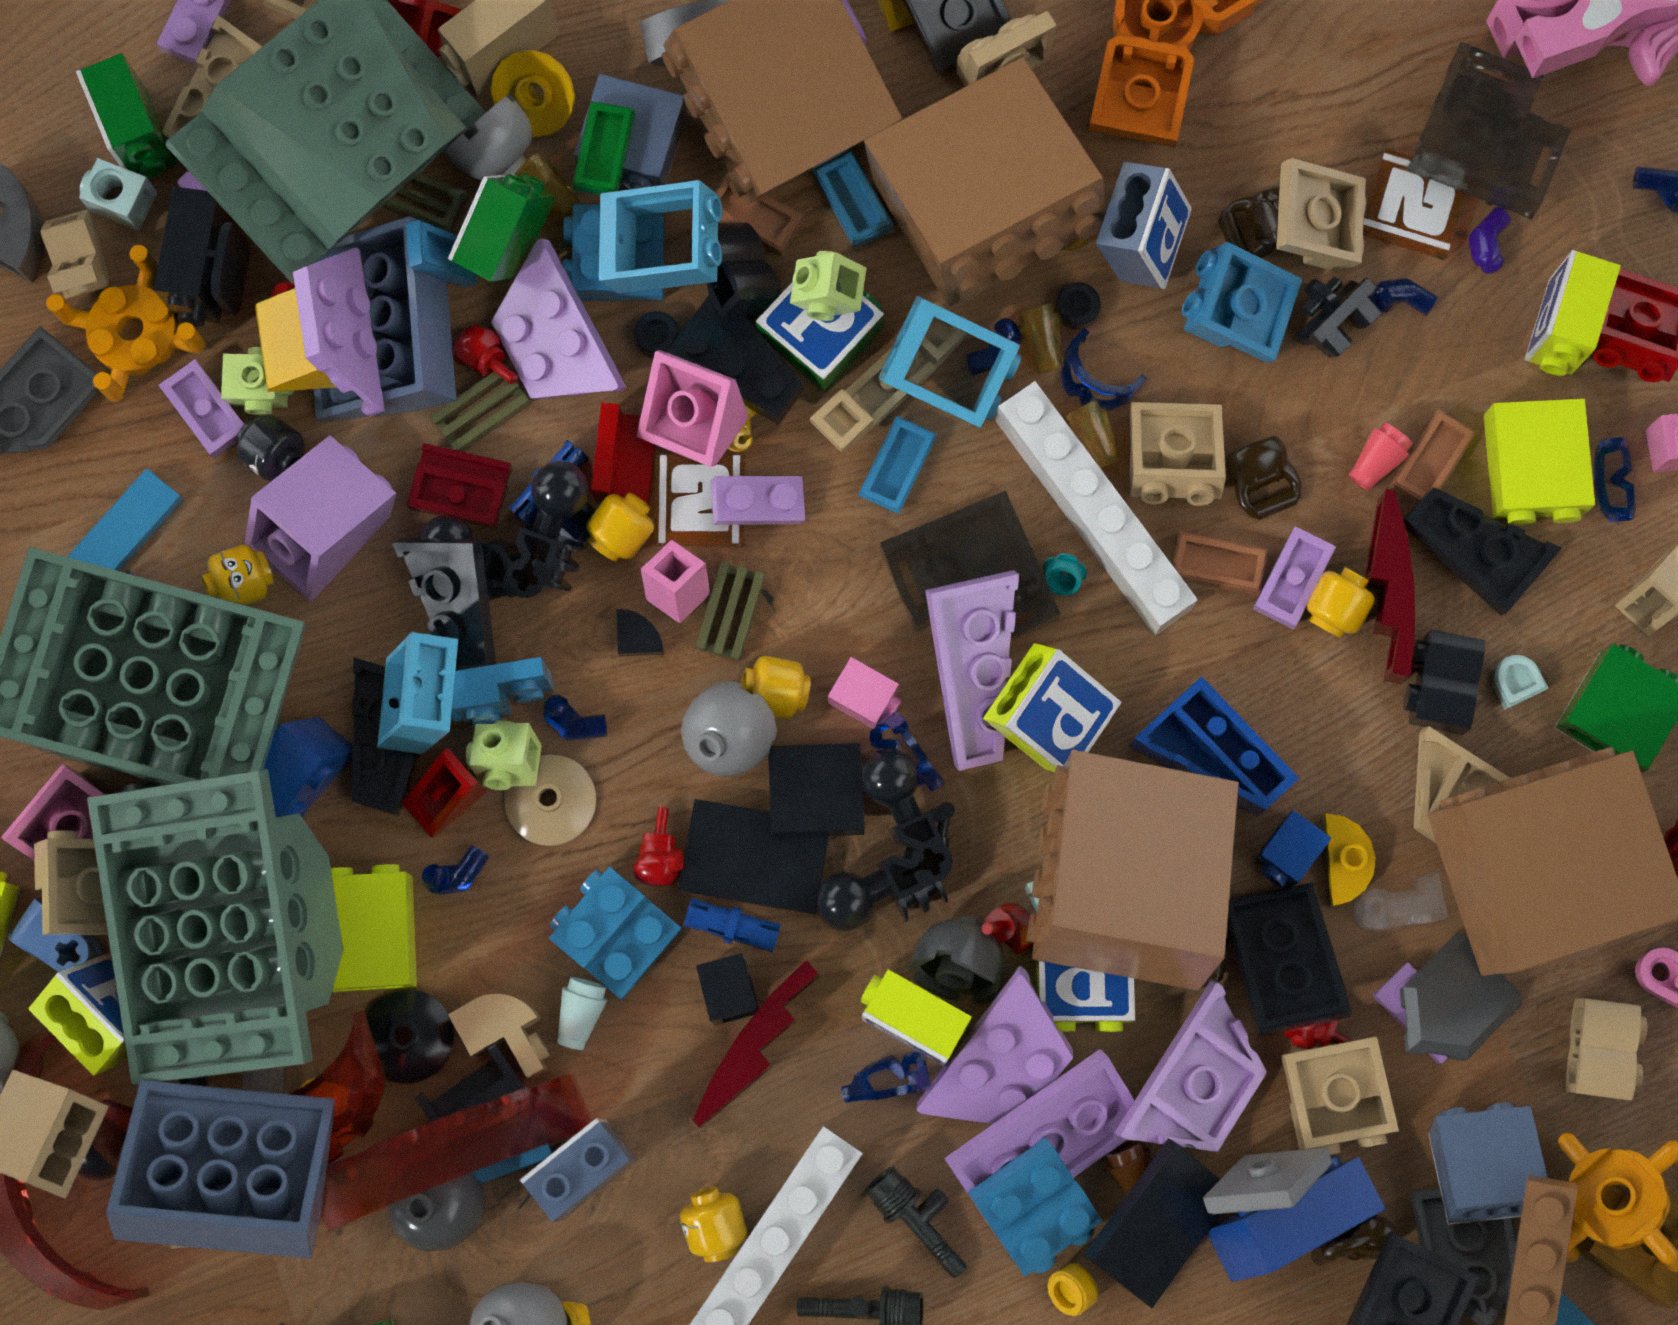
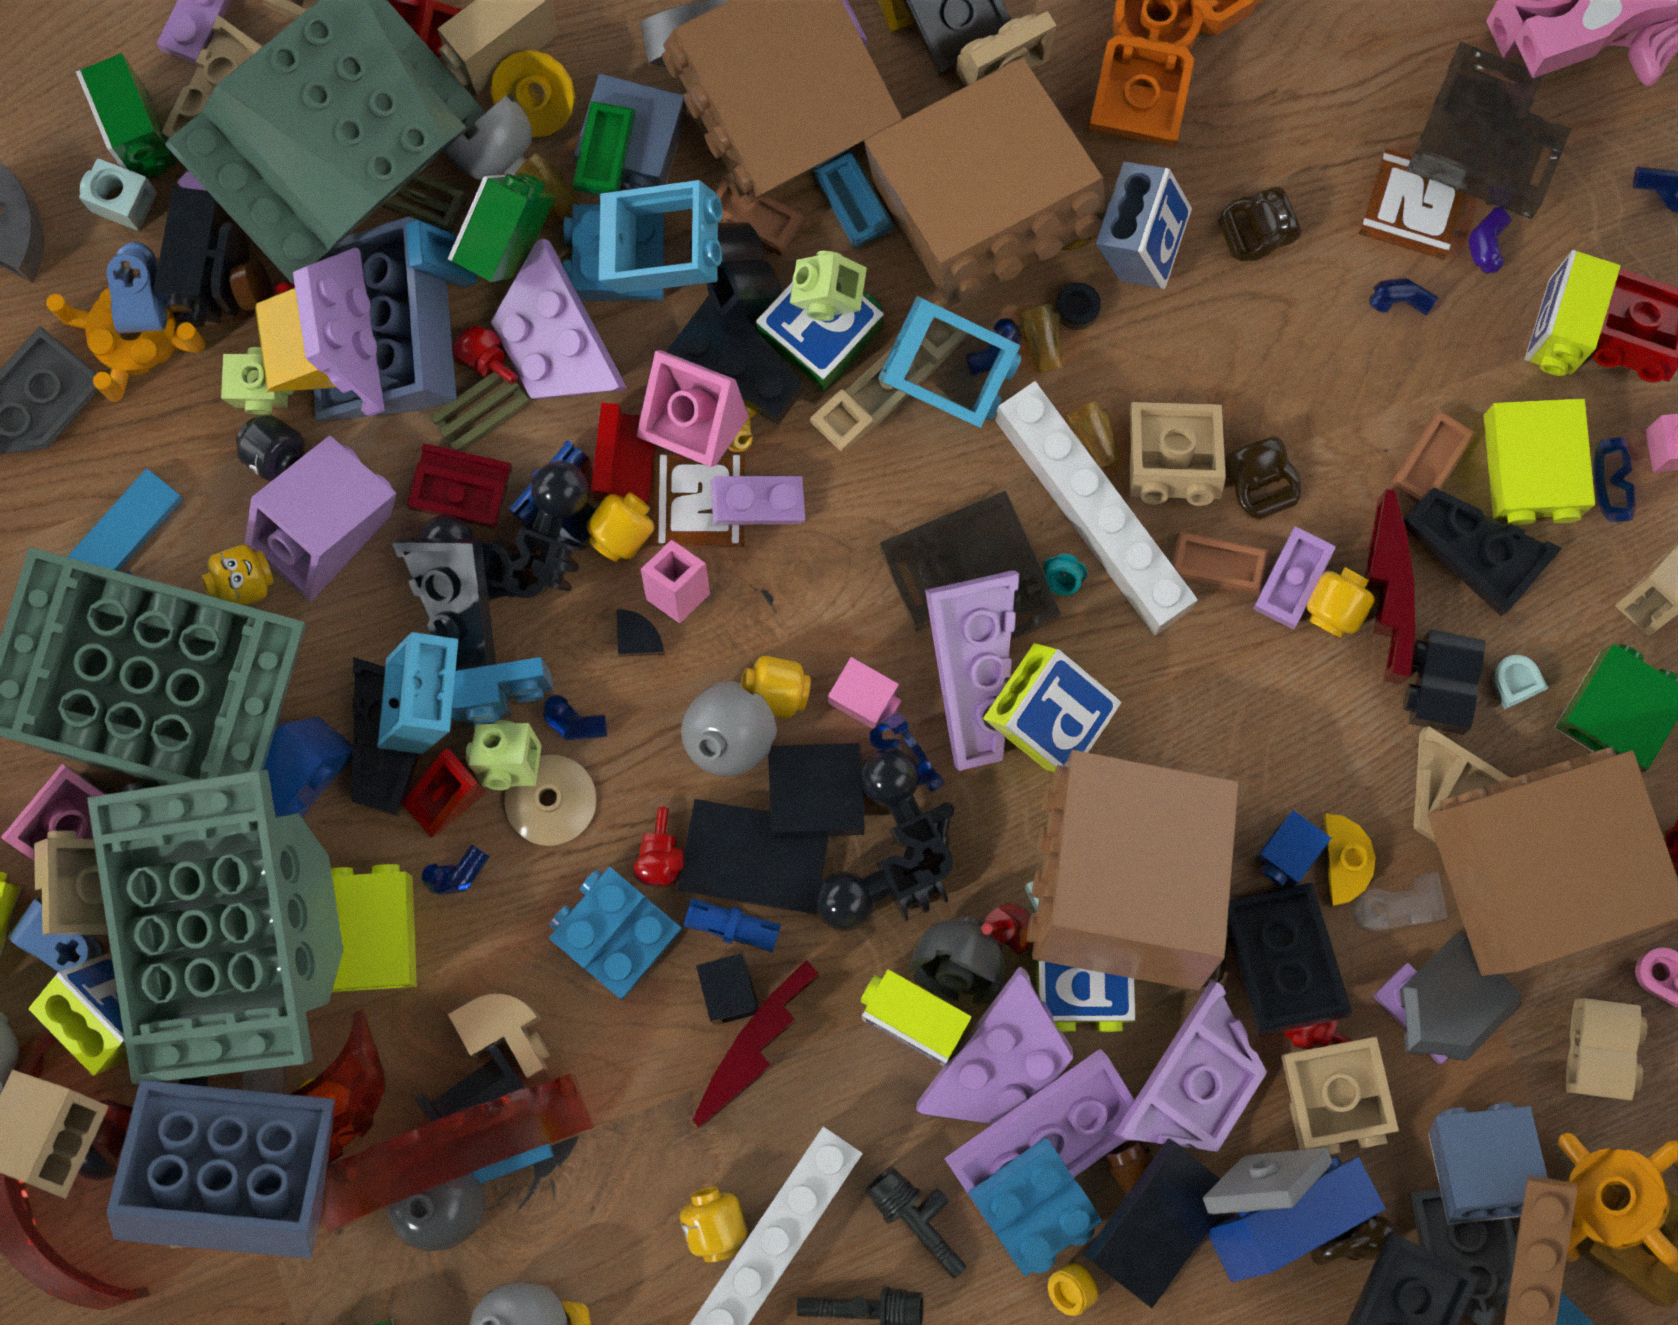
(74, 254): tan brick -> none
(133, 301): none -> medium blue piece
(202, 408): lavender plate -> none
(249, 284): none -> reddish brown tile
(430, 1040): black dish -> none
(578, 1169): sand blue piece -> none
(579, 1011): light aqua cone -> none
(655, 332): black tile -> none
(740, 574): olive tile -> none
(861, 1089): clear blue helmet -> none
(897, 465): dark azure tile -> none
(1082, 390): clear blue helmet -> none
(1212, 740): blue wedge -> none
(1241, 302): dark azure plate -> none
(1321, 215): tan plate -> none
(1350, 301): black hips -> none
(1381, 454): coral cone -> none

